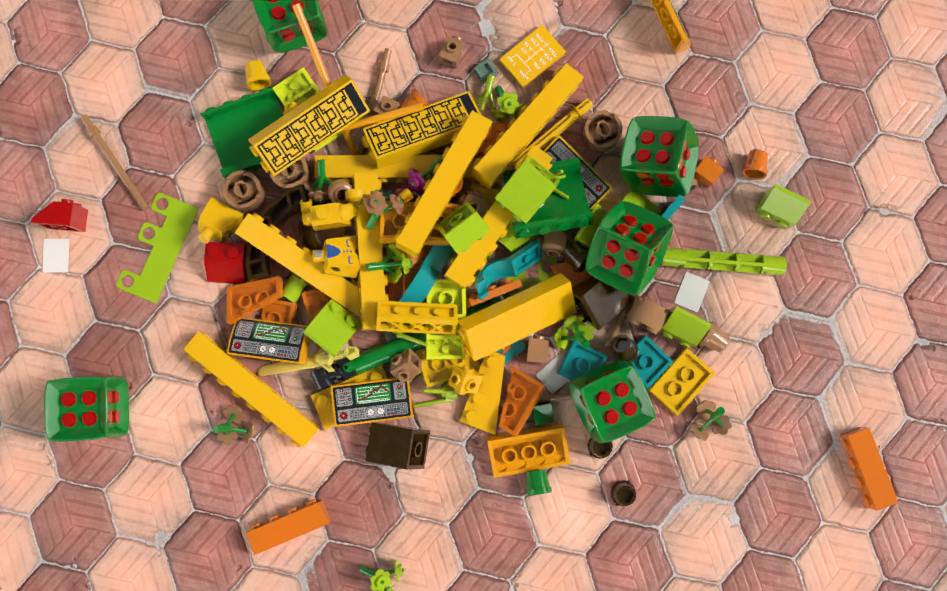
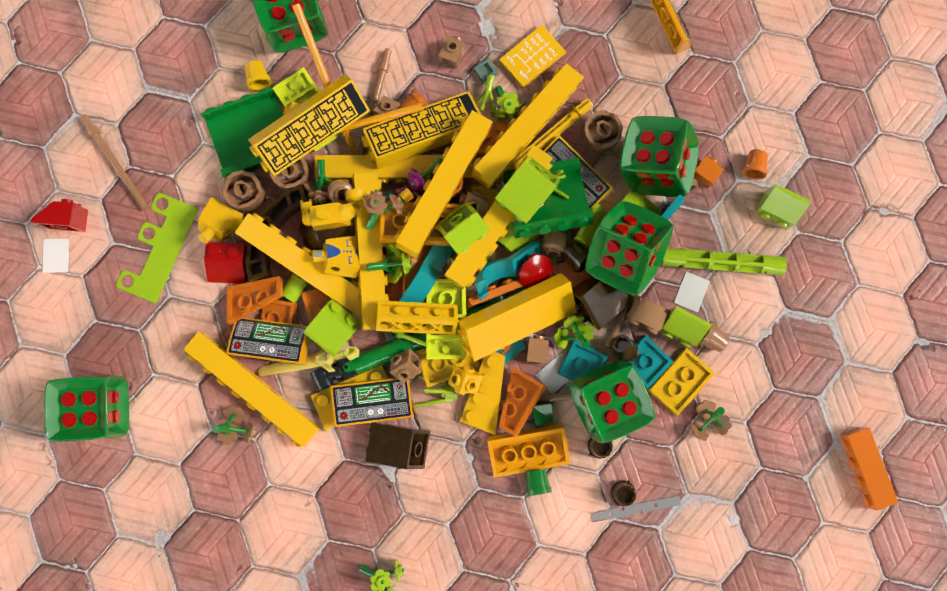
(287, 527): orange brick -> none
(535, 270): none -> red dish
(632, 509): none -> light grey piece

